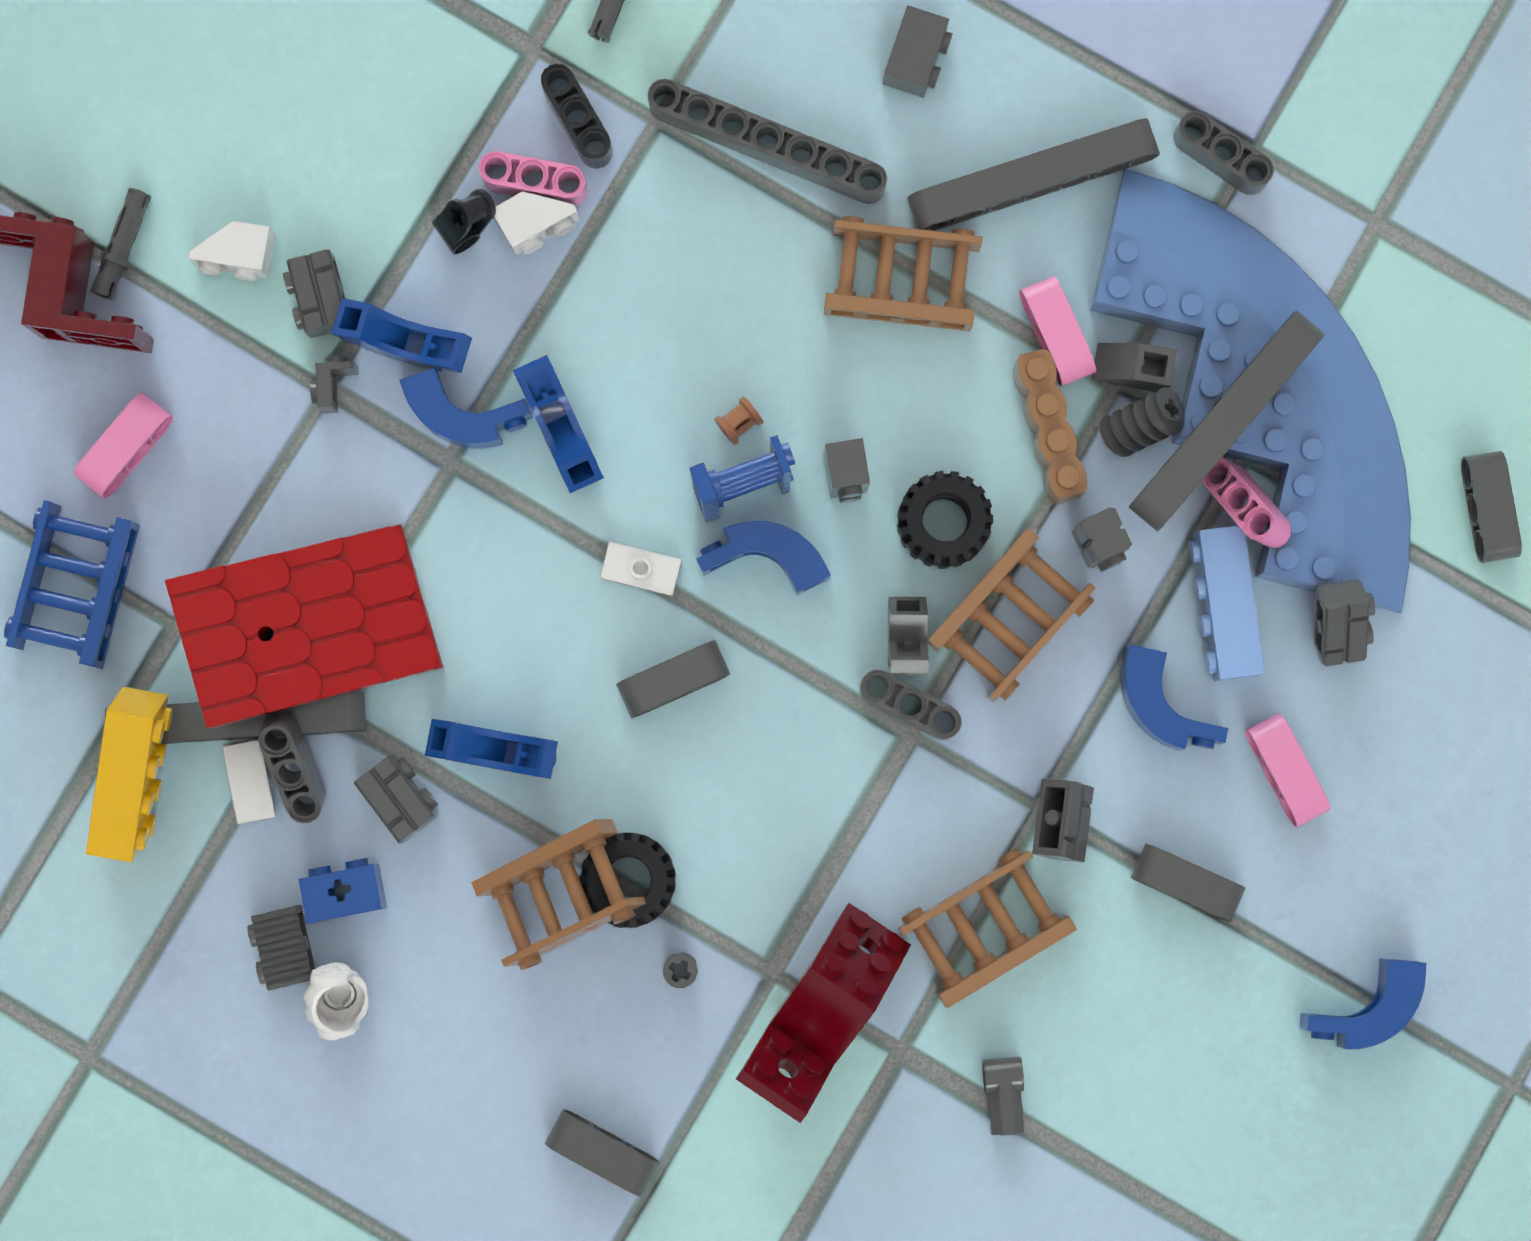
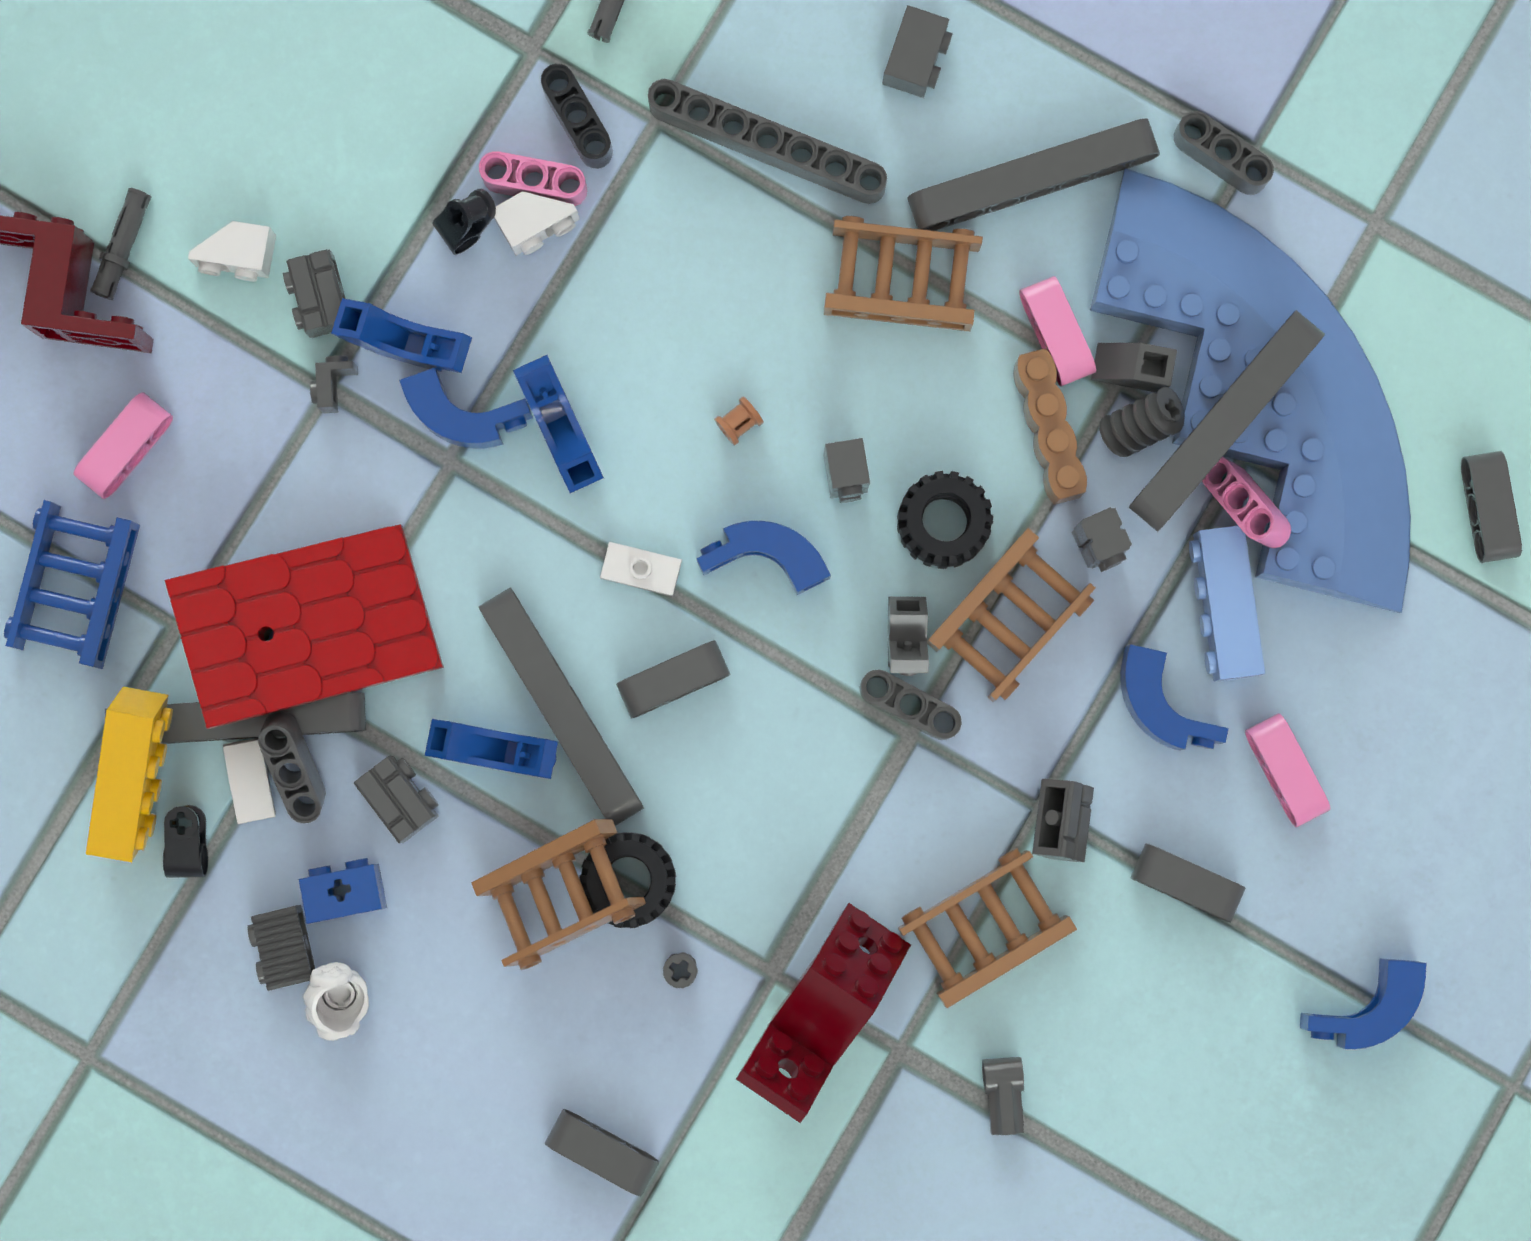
(185, 848): none -> black piece
(561, 707): none -> dark grey beam
(715, 488): blue fence -> none
(1343, 622): dark grey brick -> none

